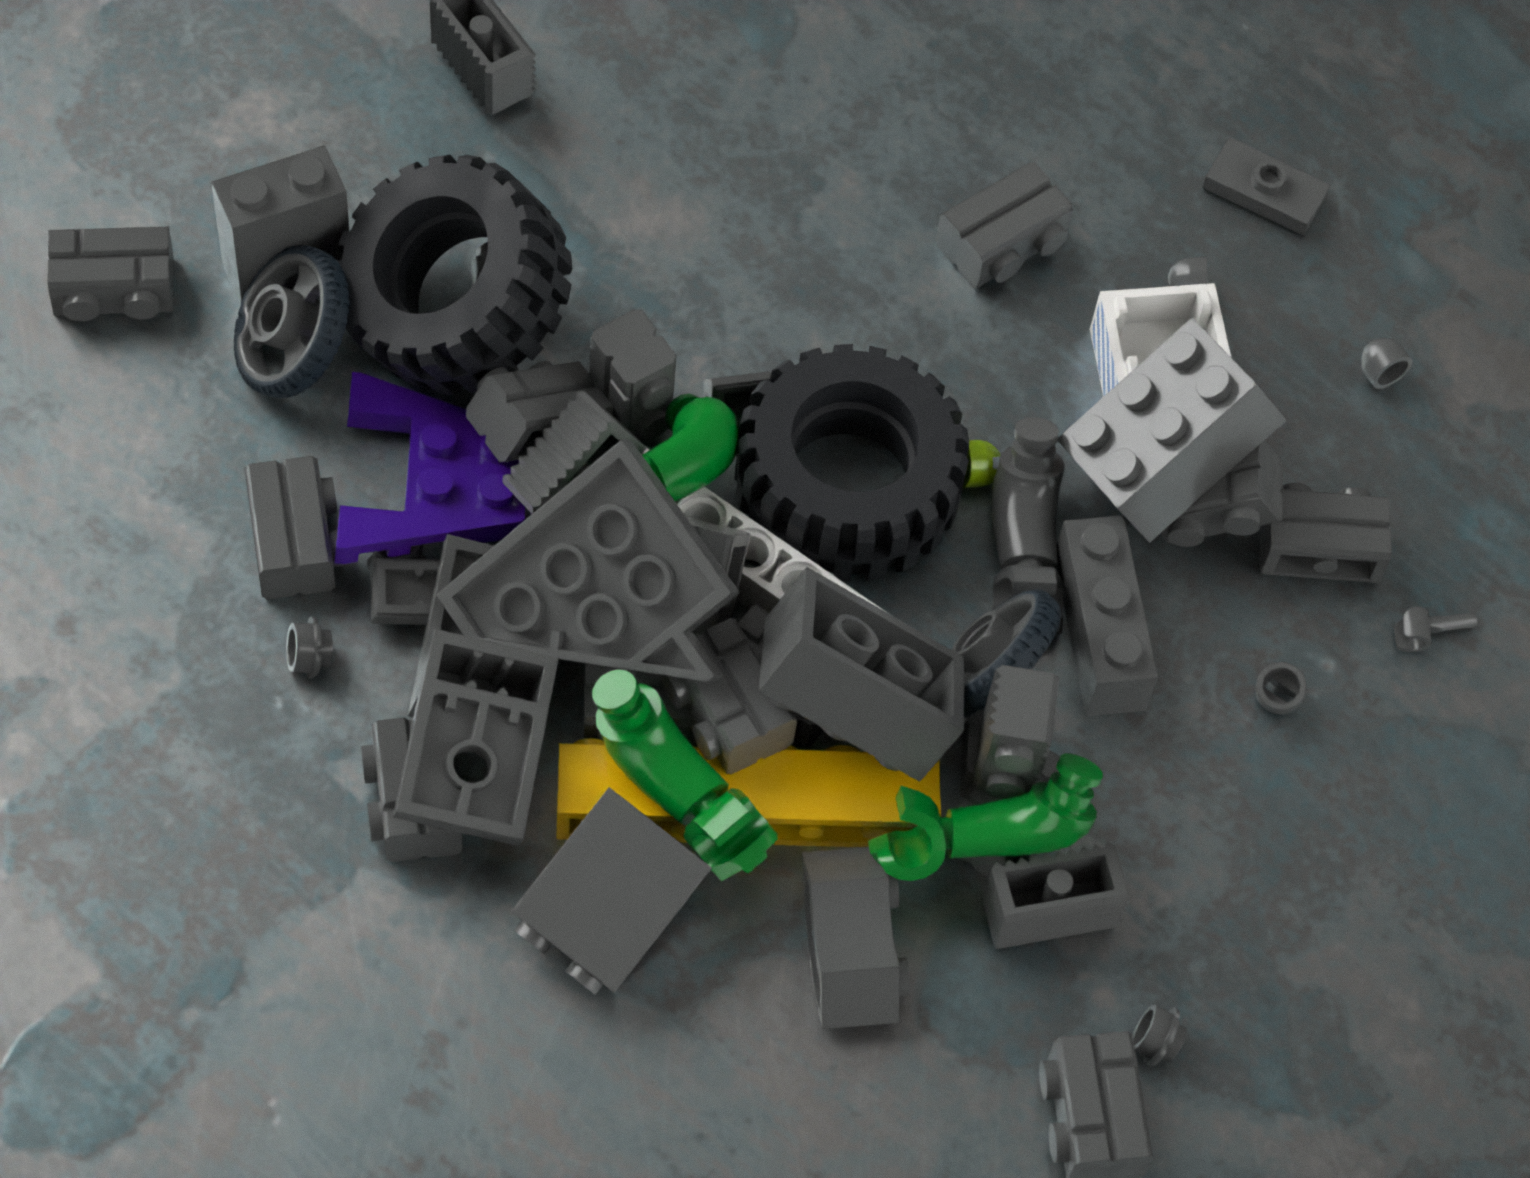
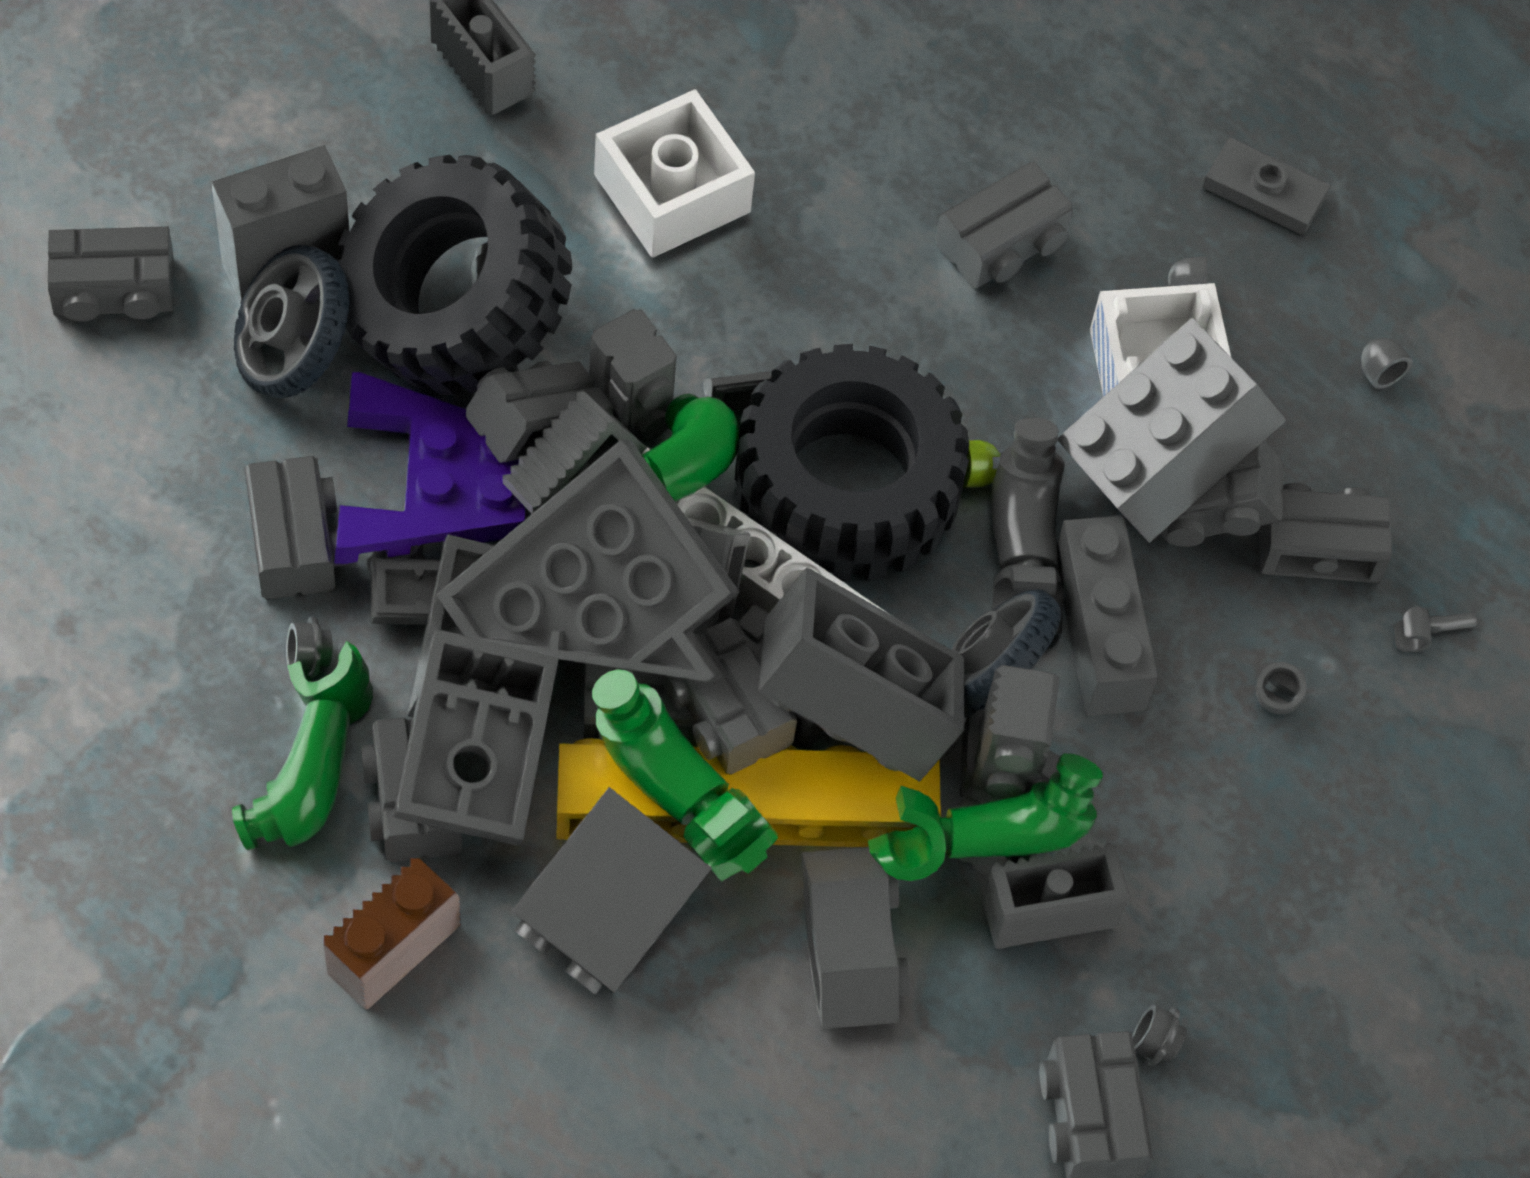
(310, 778): none -> green piece
(391, 933): none -> reddish brown brick
(673, 173): none -> white brick

